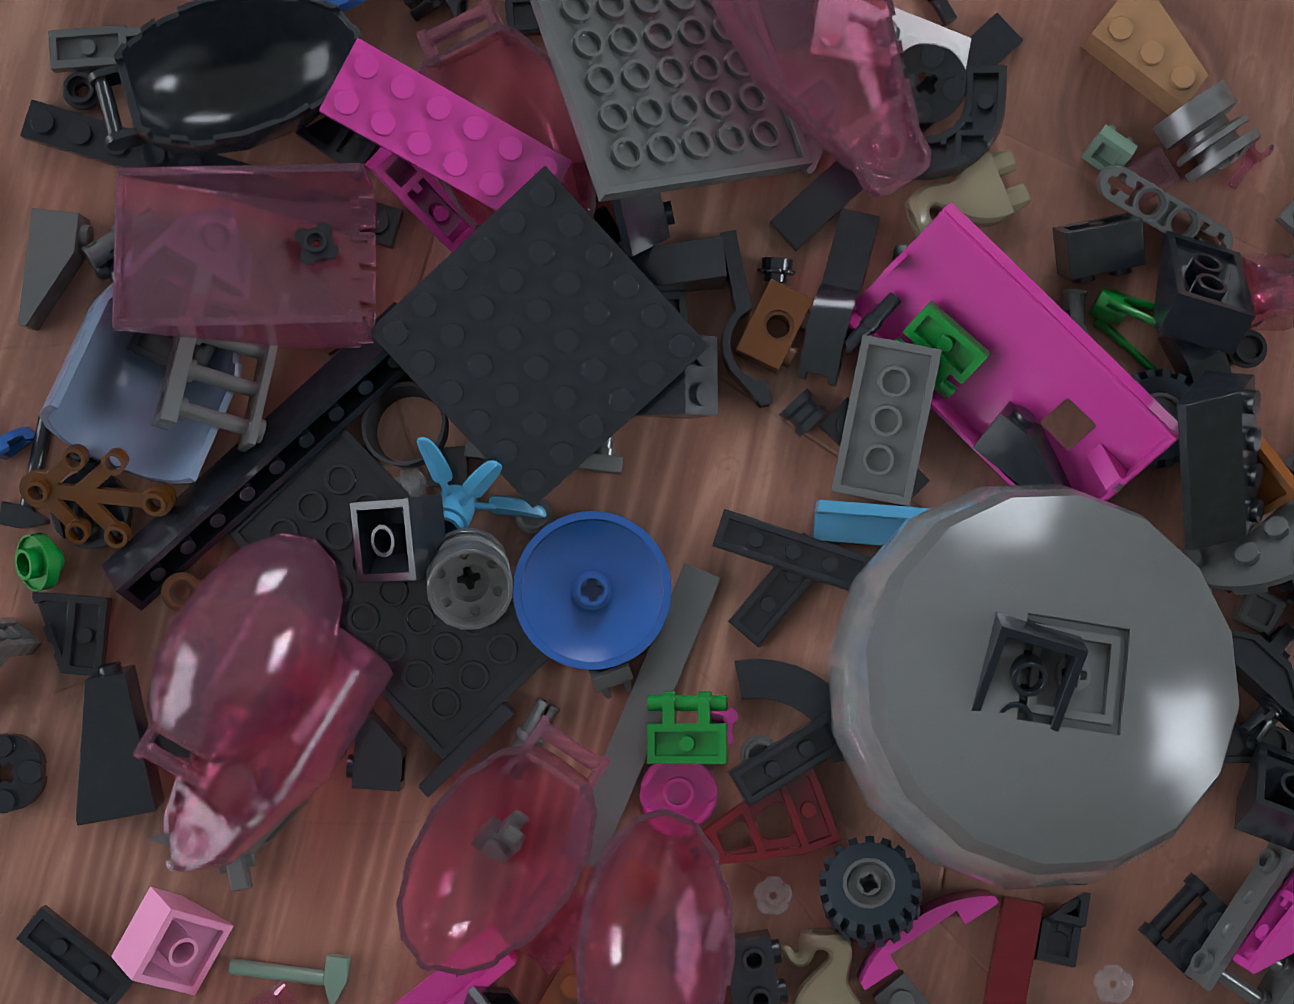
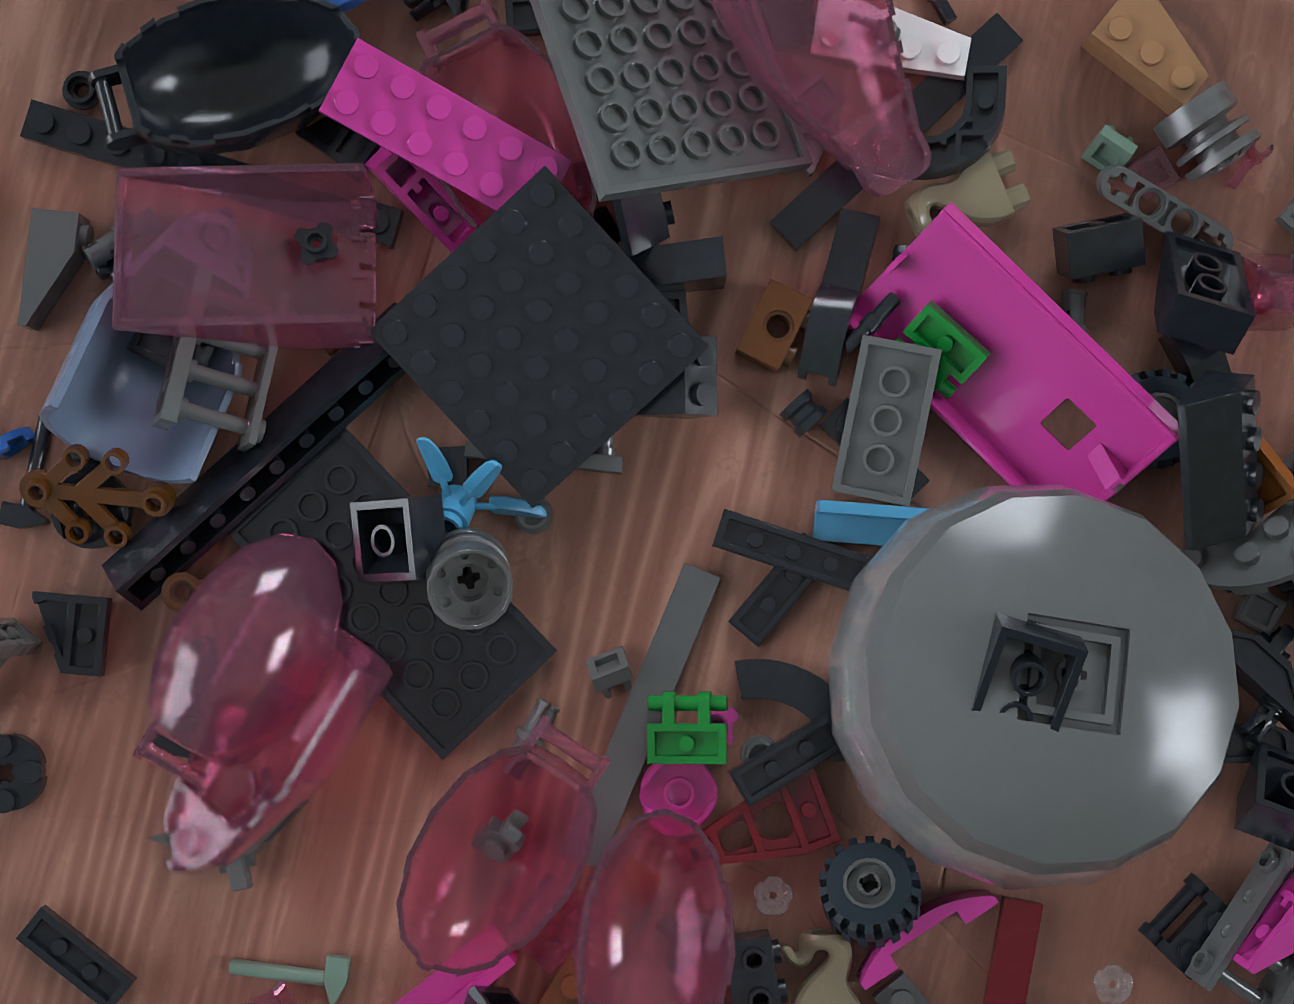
(38, 561): green plate -> none
(87, 47): dark grey hinge -> none
(113, 723): black slope -> none
(171, 942): bright pink slope -> none
(374, 412): black tyre -> none
(377, 757): black slope -> none
(412, 481): clear plate -> none
(467, 748): black tile -> none
(592, 590): blue dish -> none
(741, 303): black piece -> none
(776, 269): black plate -> none
(950, 84): black plate -> none
(1021, 448): black slope -> none
(1061, 932): black slope -> none
(1112, 307): green plant -> none
(1250, 351): black plate -> none

